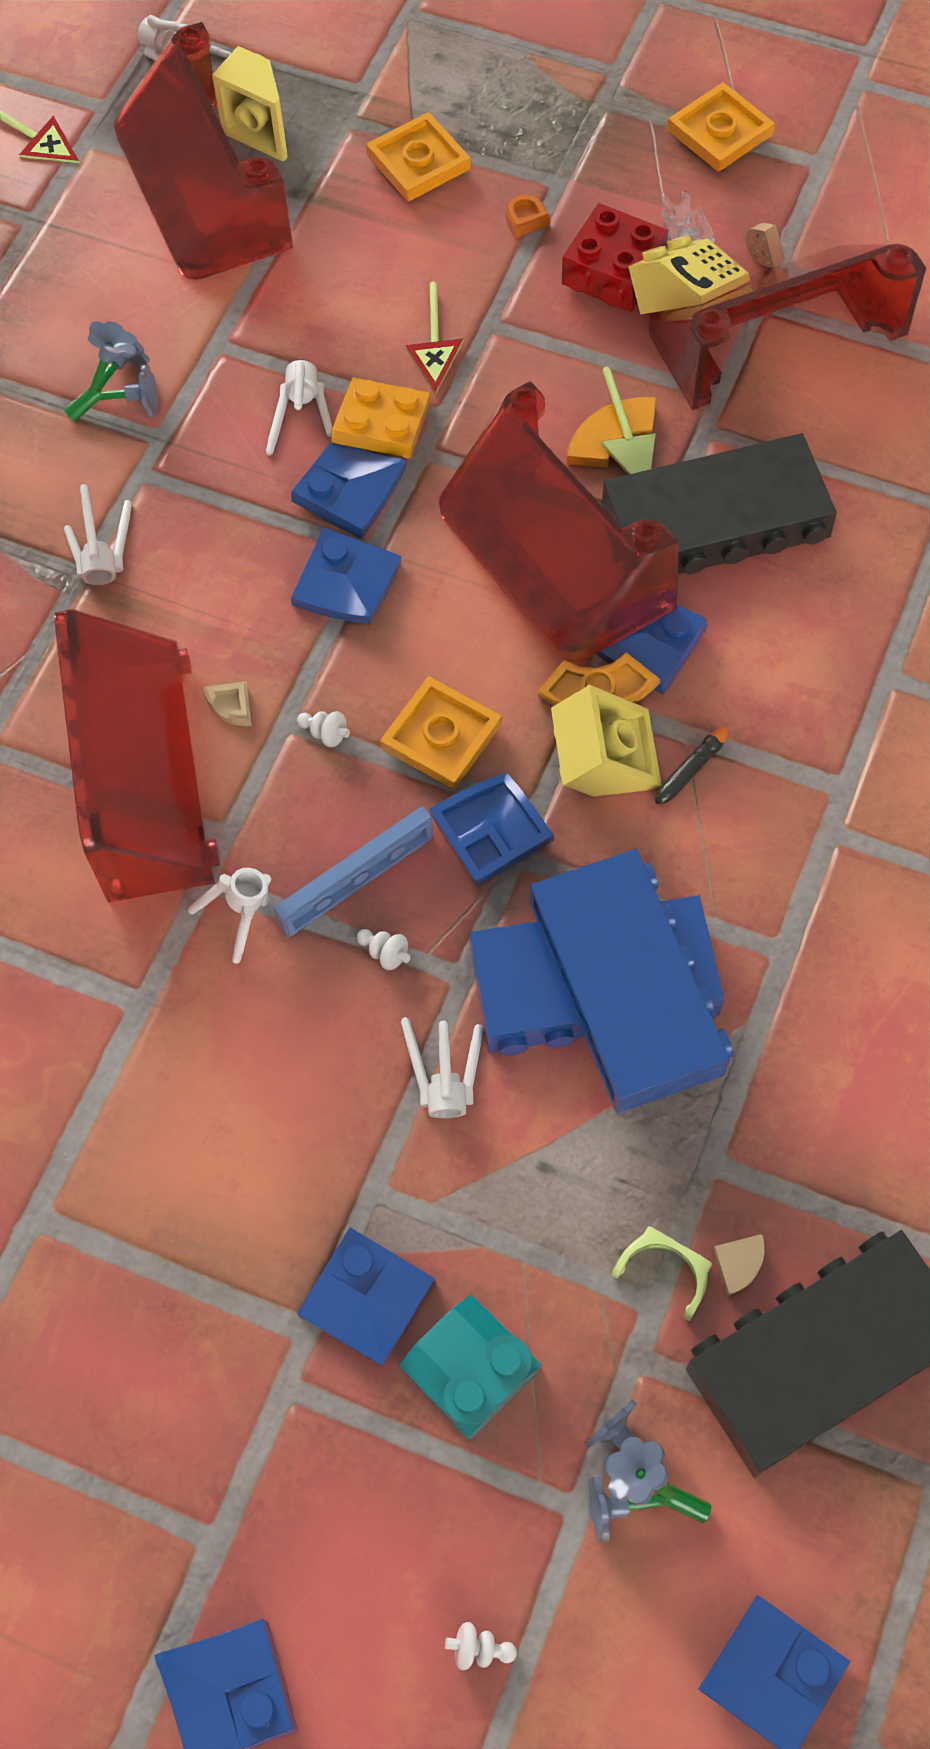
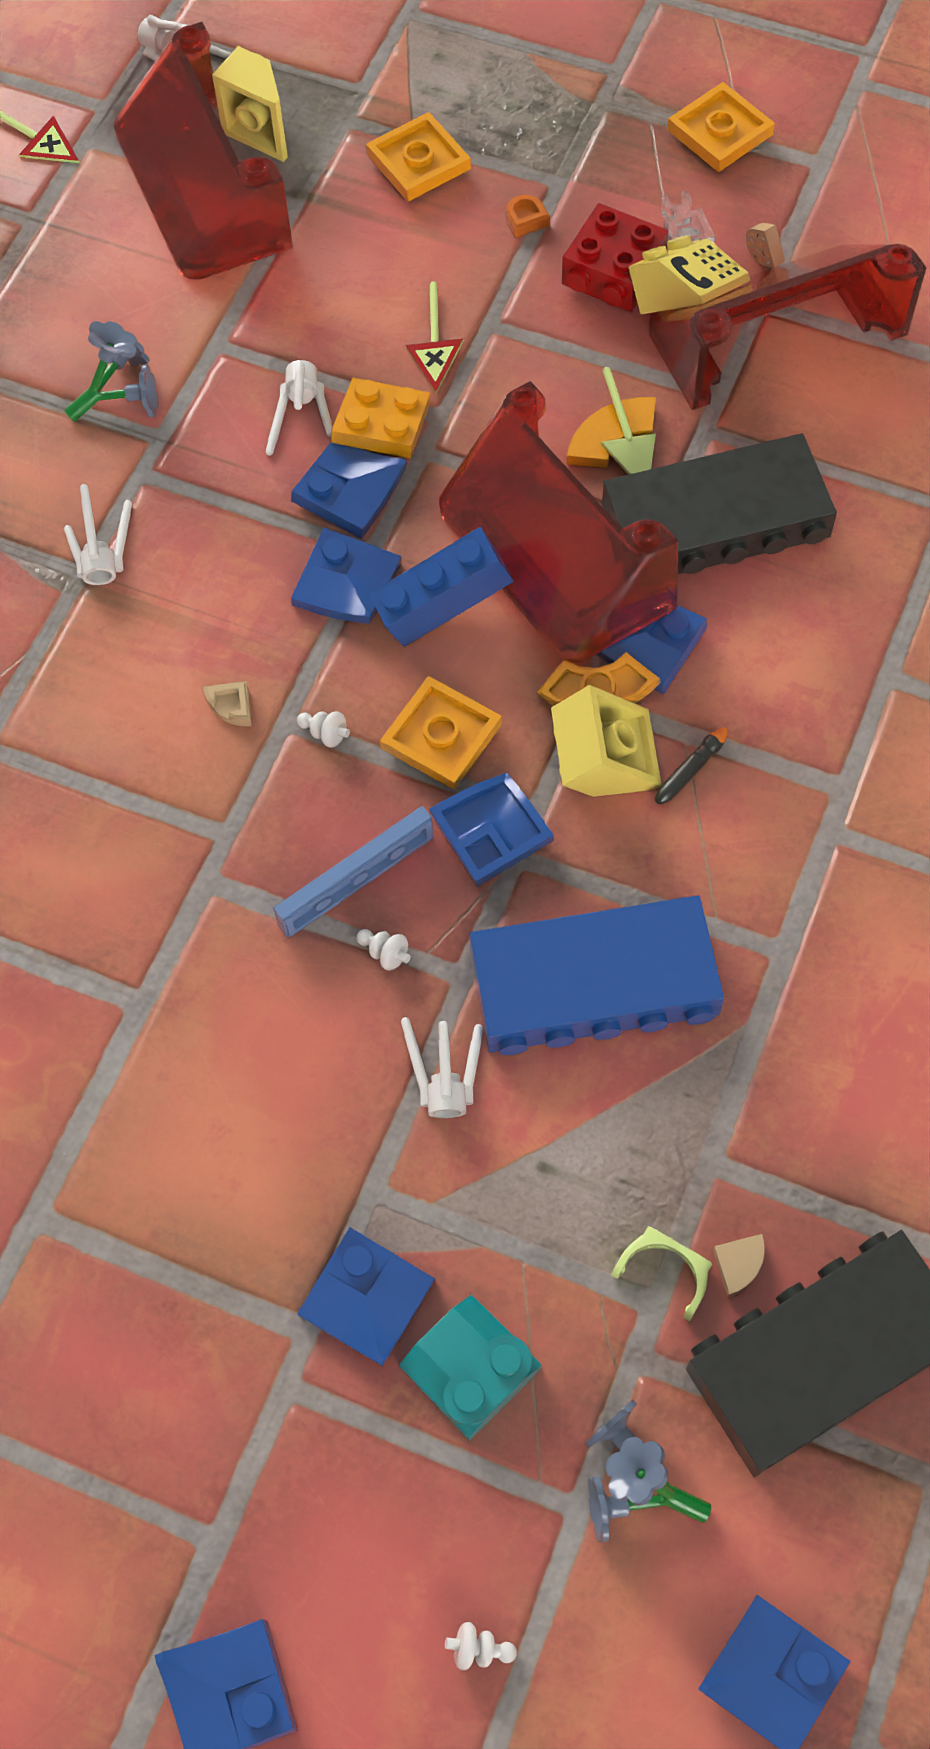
(132, 757): clear red windscreen -> none
(244, 894): white plant -> none
(441, 587): none -> blue brick
(630, 980): blue brick -> none

